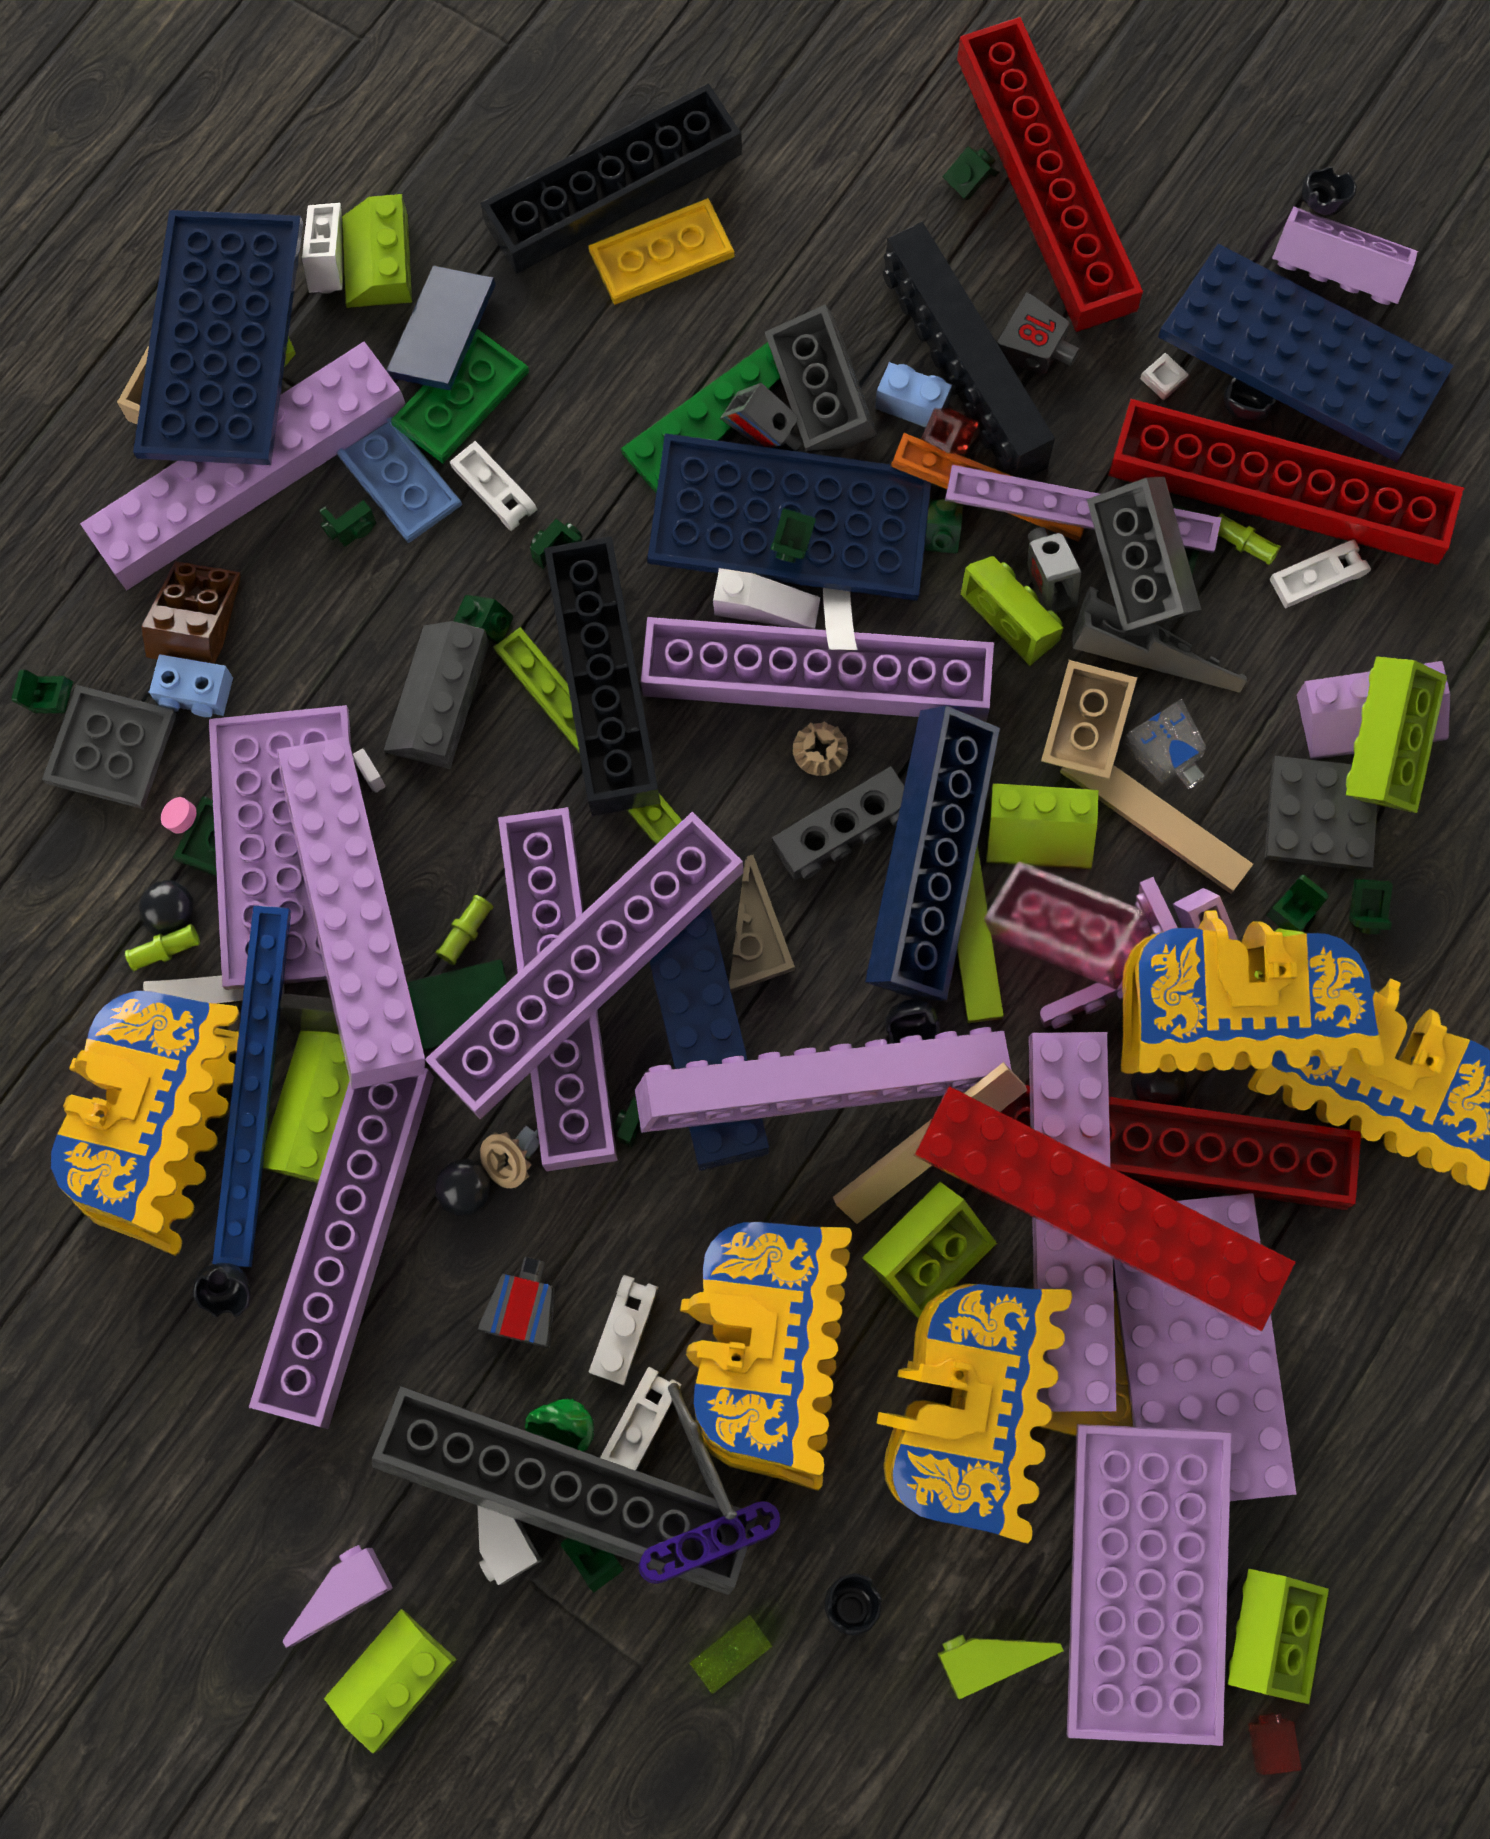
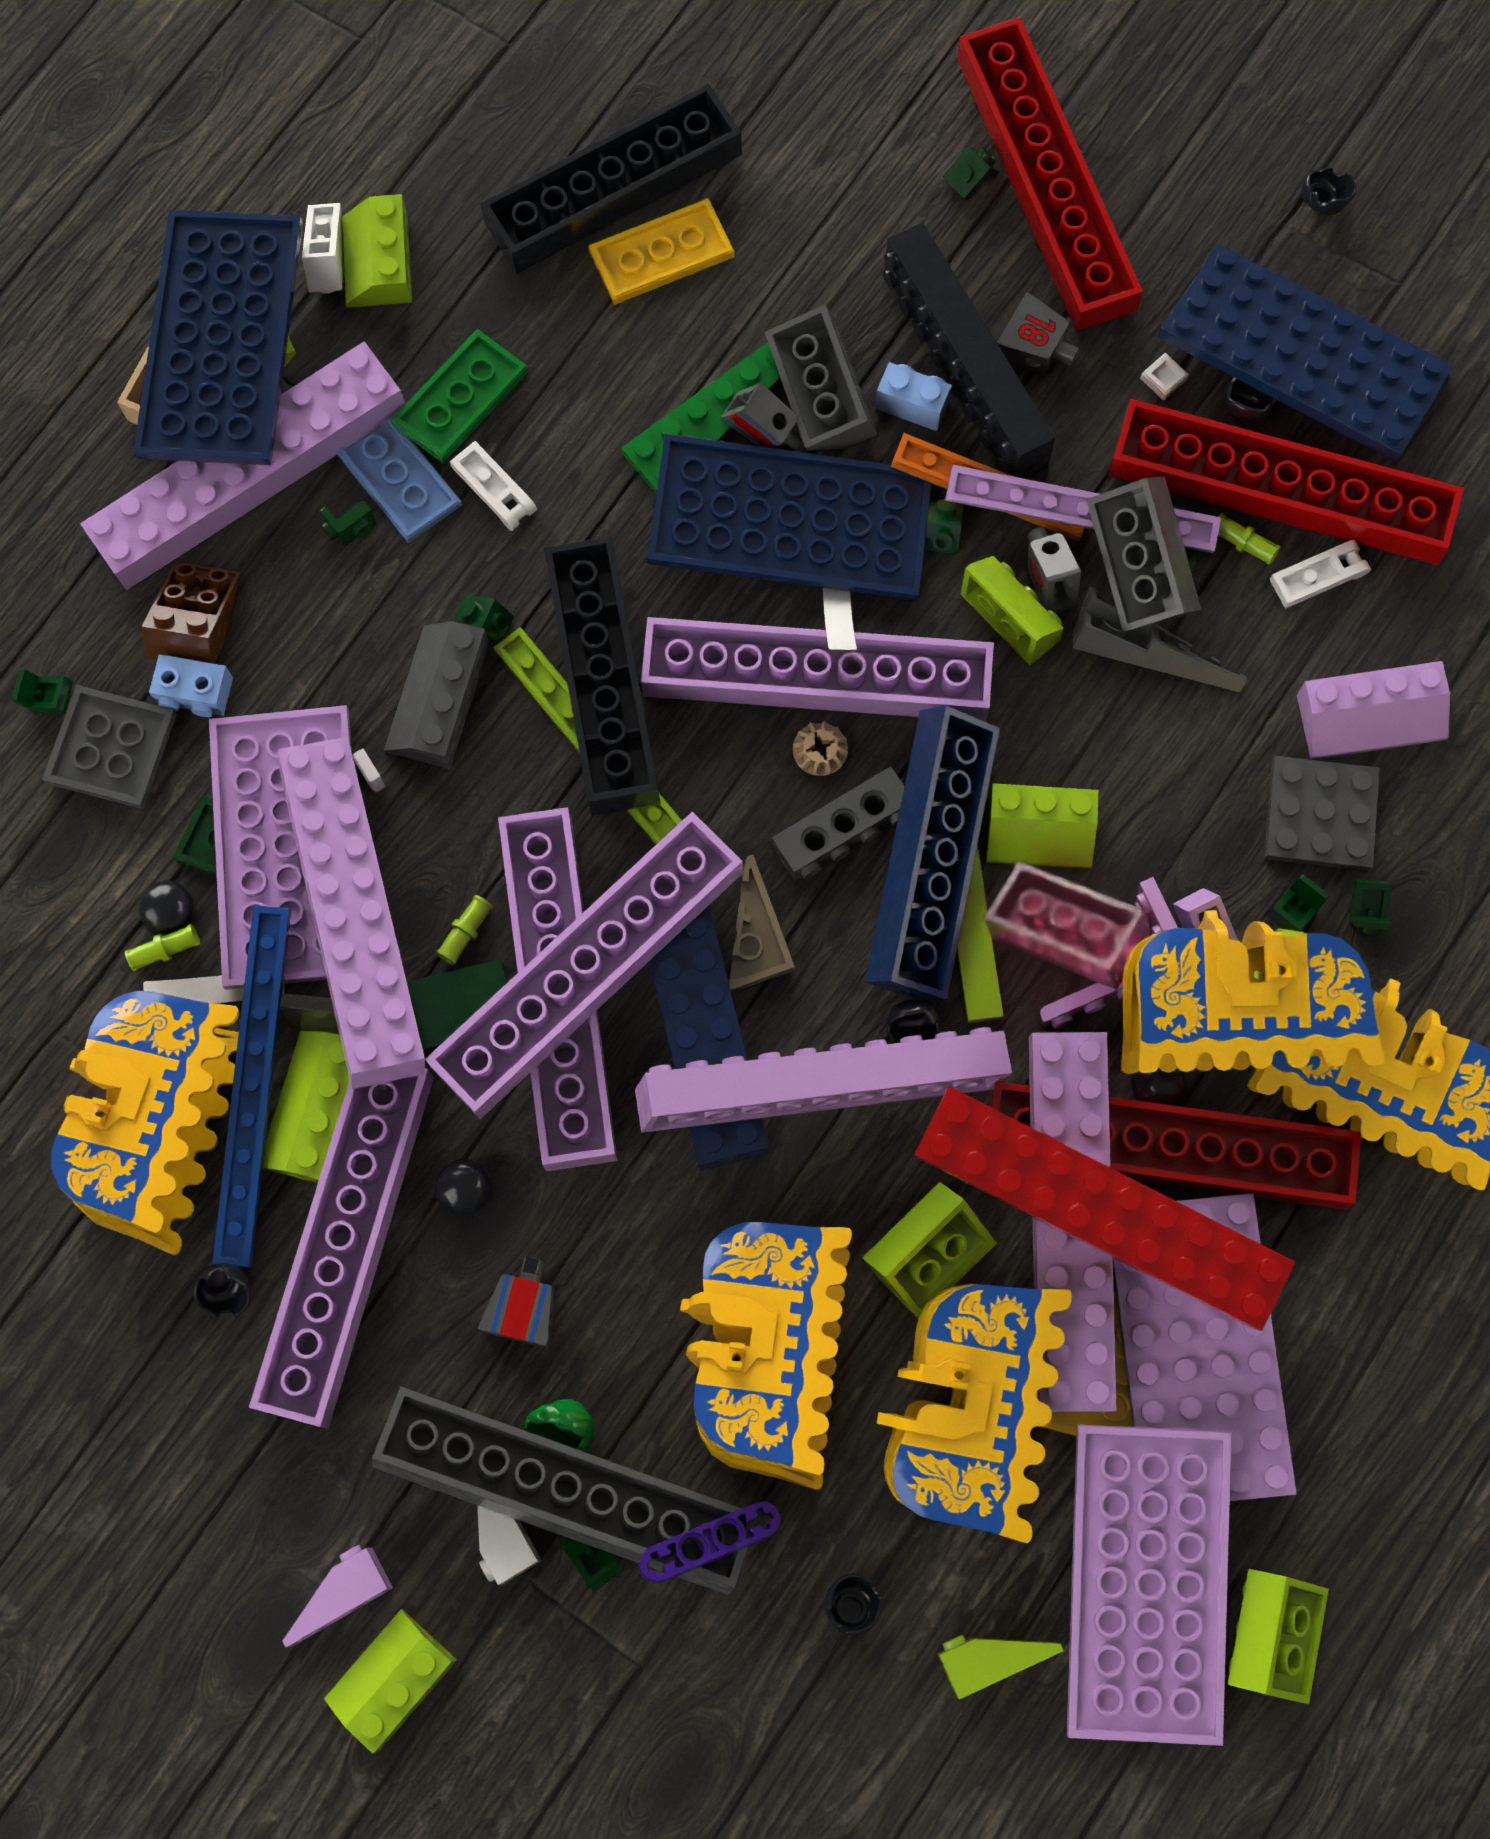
(178, 815): bright pink tile -> none
(441, 327): tile -> none
(493, 1160): tan gear -> none
(528, 1141): light aqua plate -> none
(554, 535): dark green bracket -> none
(623, 1331): white plate -> none
(628, 1124): dark green bracket -> none
(639, 1422): white plate -> none
(701, 1453): dark grey piece -> none
(730, 1654): clear neon green plate -> none
(763, 600): white slope -> none
(792, 535): dark green bracket -> none
(901, 1167): tan tile -> none
(949, 430): clear red brick -> none
(1089, 719): tan slope -> none
(1166, 826): tan tile -> none
(1168, 745): clear torso -> none
(1274, 1744): clear red brick -> none
(1345, 256): lavender slope -> none
(1396, 733): lime slope -> none

